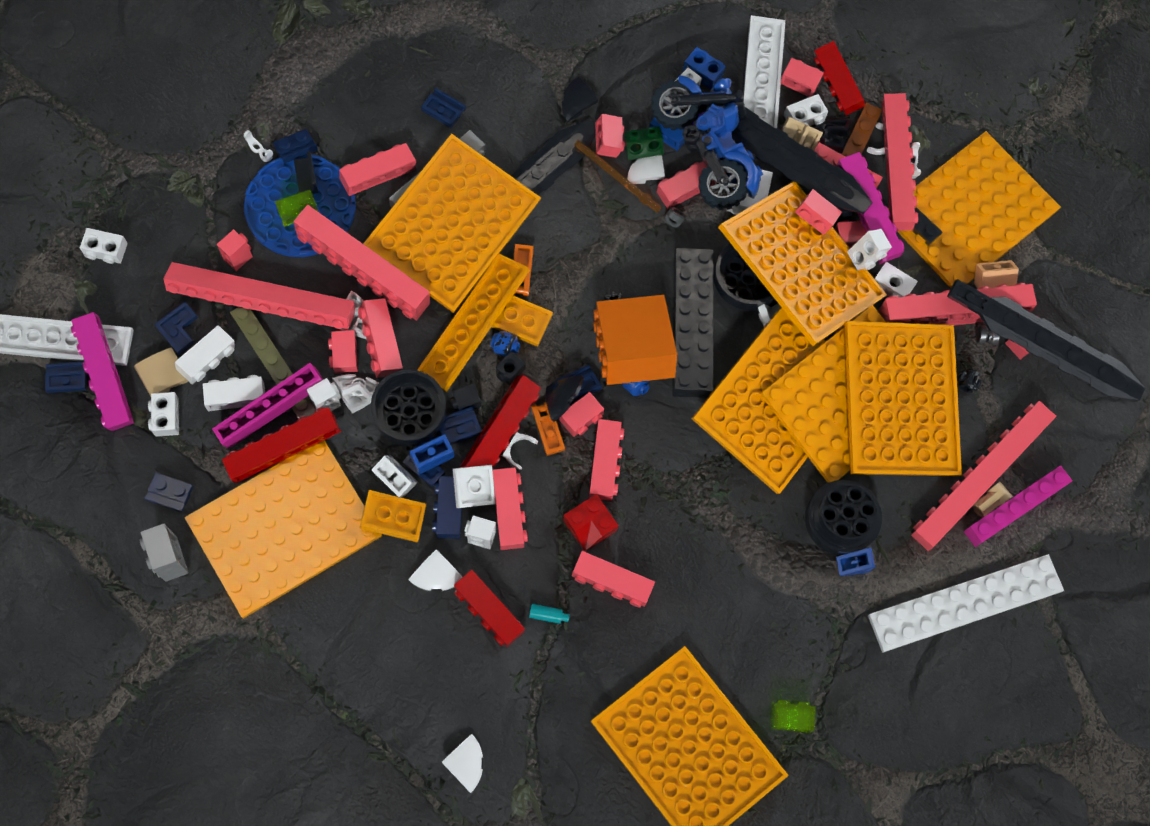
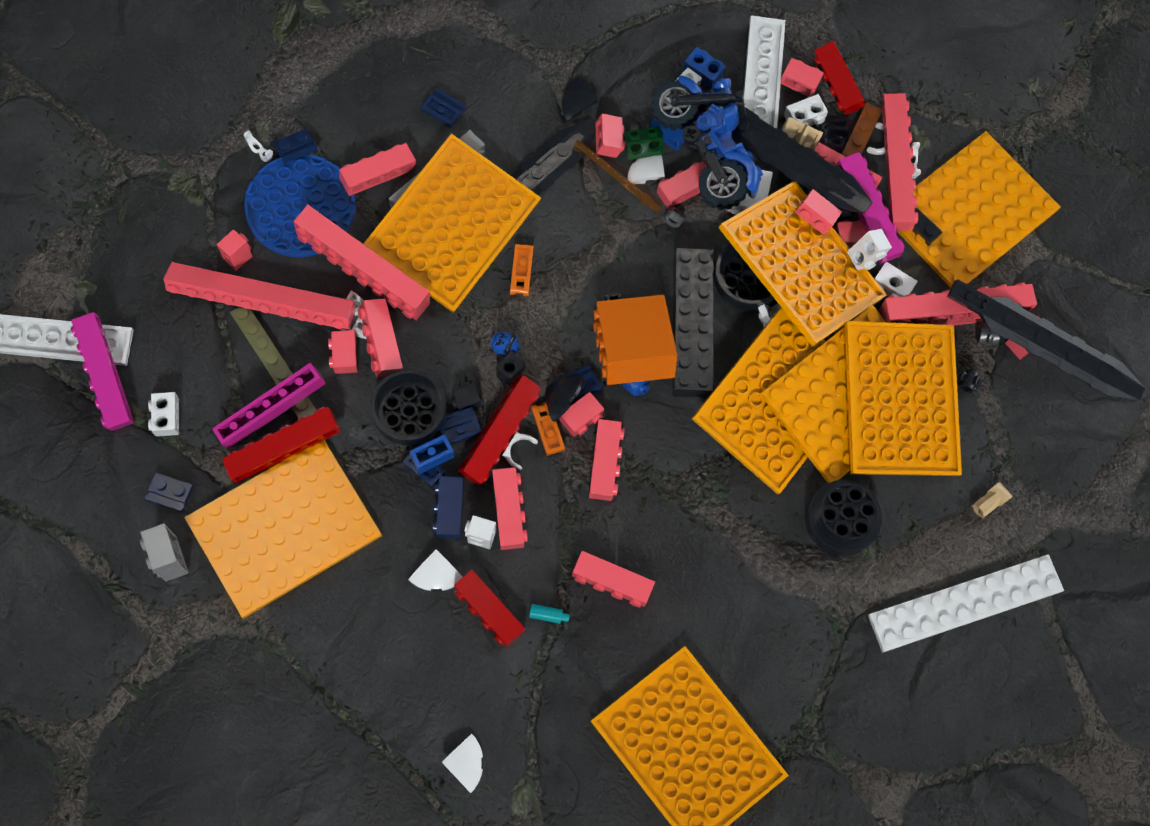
(65, 377): dark blue plate -> none
(105, 243): white brick -> none
(159, 372): tan slope -> none
(173, 327): dark blue plate -> none
(205, 355): white brick -> none
(232, 393): white brick -> none
(293, 205): clear neon green brick -> none
(306, 174): black panel -> none
(324, 395): white brick -> none
(355, 391): white brick -> none
(393, 516): light orange plate -> none
(394, 476): white brick -> none
(473, 320): light orange plate -> none
(474, 486): white tile -> none
(524, 320): light orange plate -> none
(590, 522): red slope -> none
(793, 717): clear neon green brick -> none
(856, 562): blue slope -> none
(982, 477): coral brick -> none
(996, 274): light nougat brick -> none
(1017, 506): dark pink brick -> none

